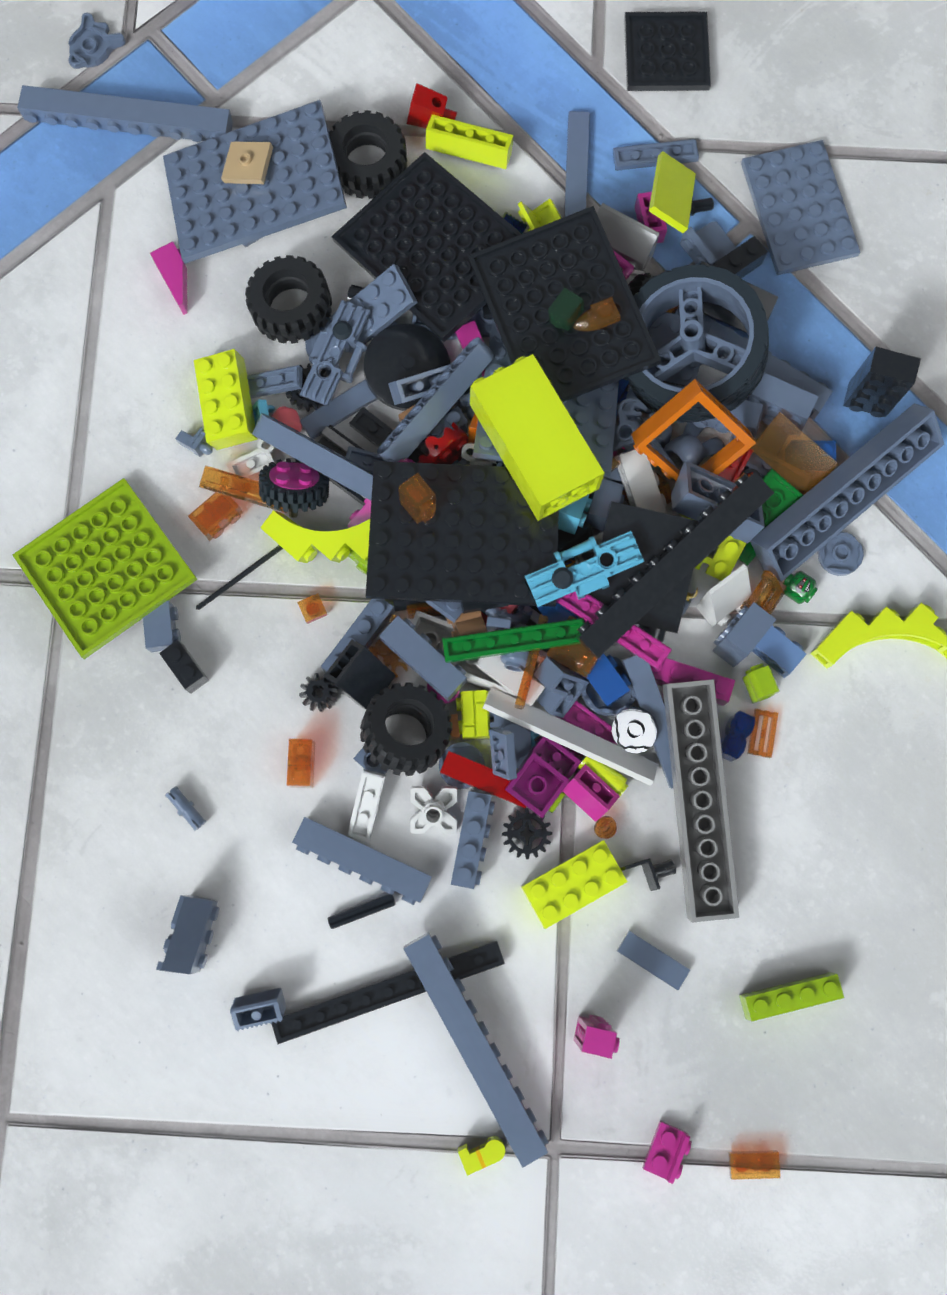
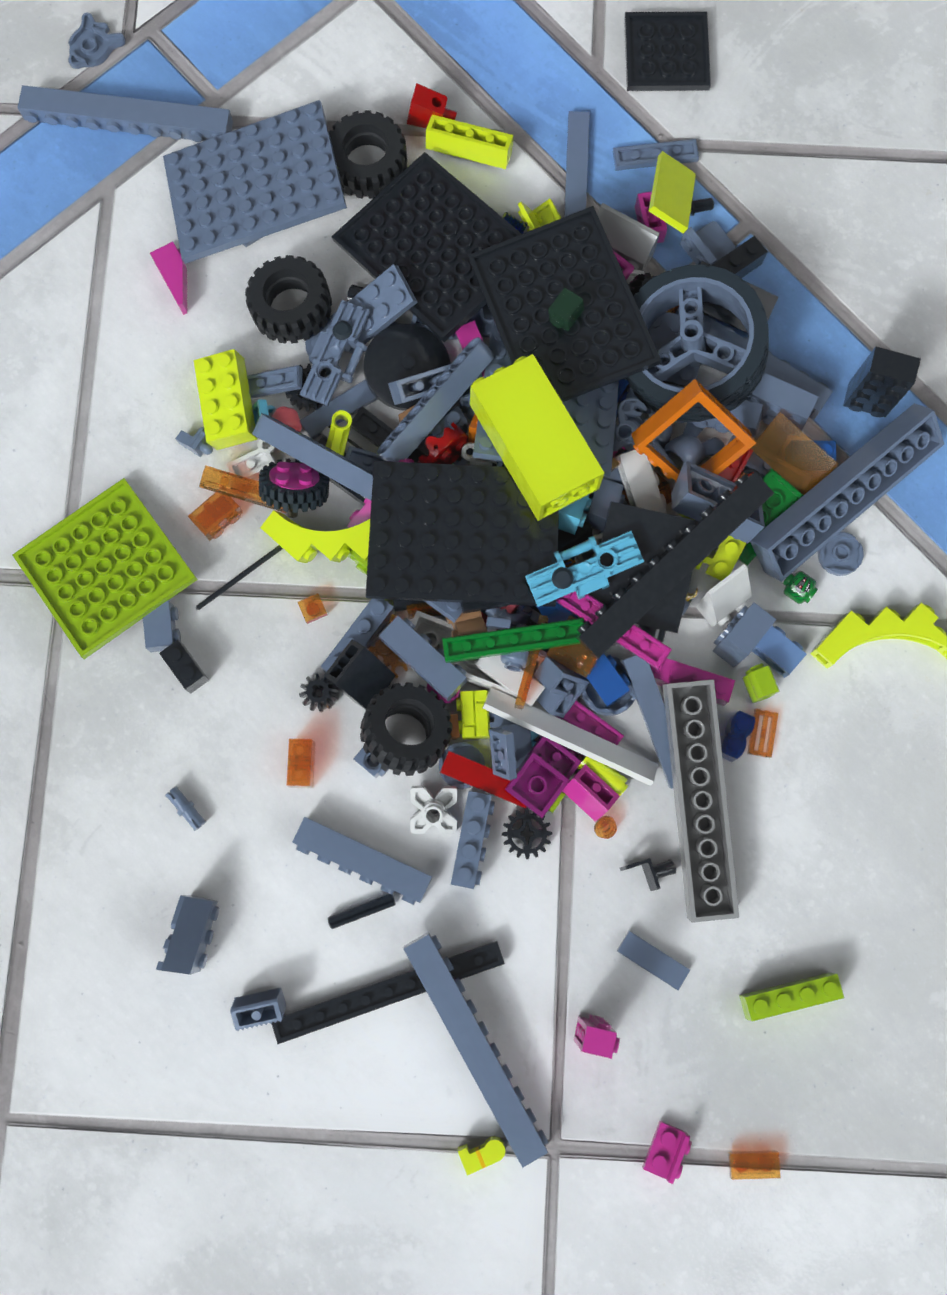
(247, 162): tan plate -> none
(338, 435): none -> neon yellow piece
(366, 805): white tile -> none
(418, 498): clear orange brick -> none
(574, 884): neon yellow brick -> none
(599, 316): clear orange plate -> none
(635, 729): tile -> none
(767, 593): clear orange plate -> none
(800, 207): sand blue plate -> none

